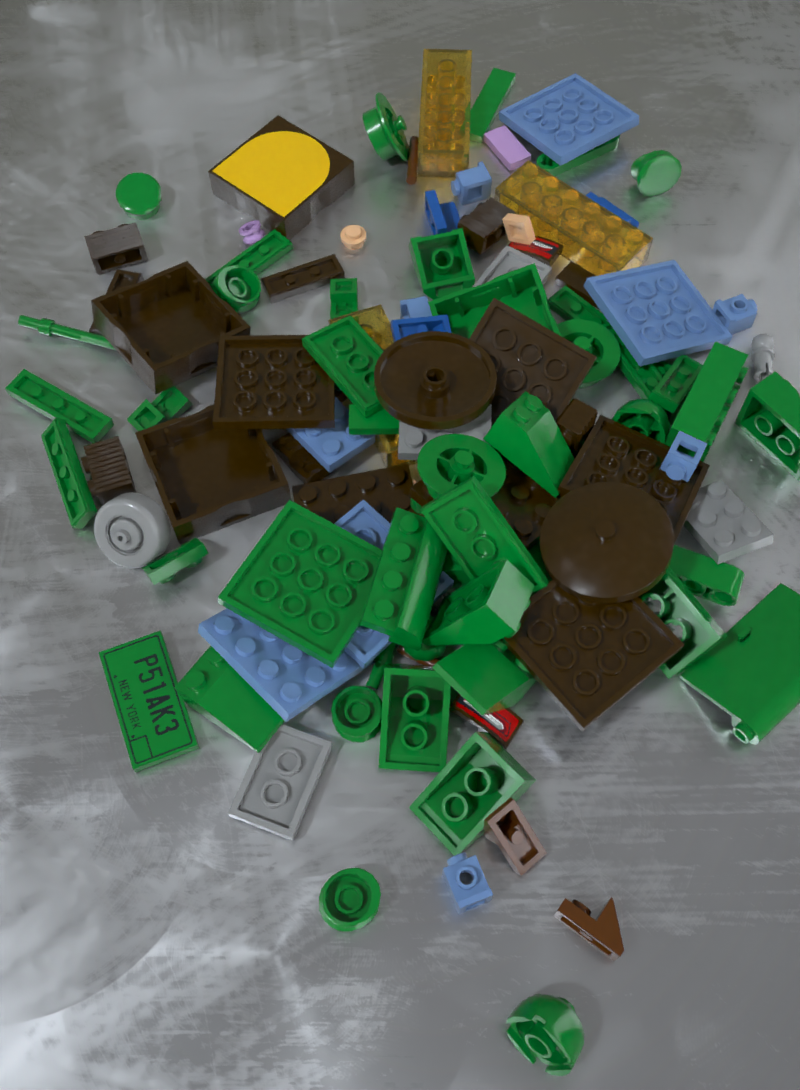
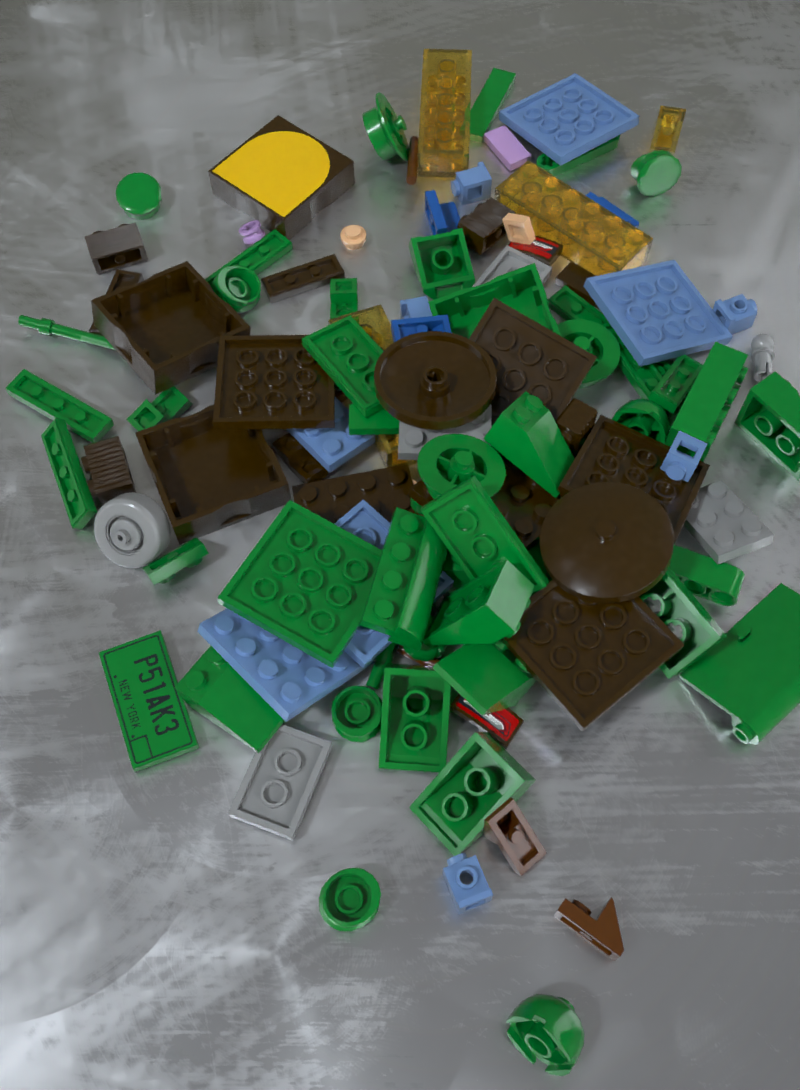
(667, 128): none -> clear yellow slope

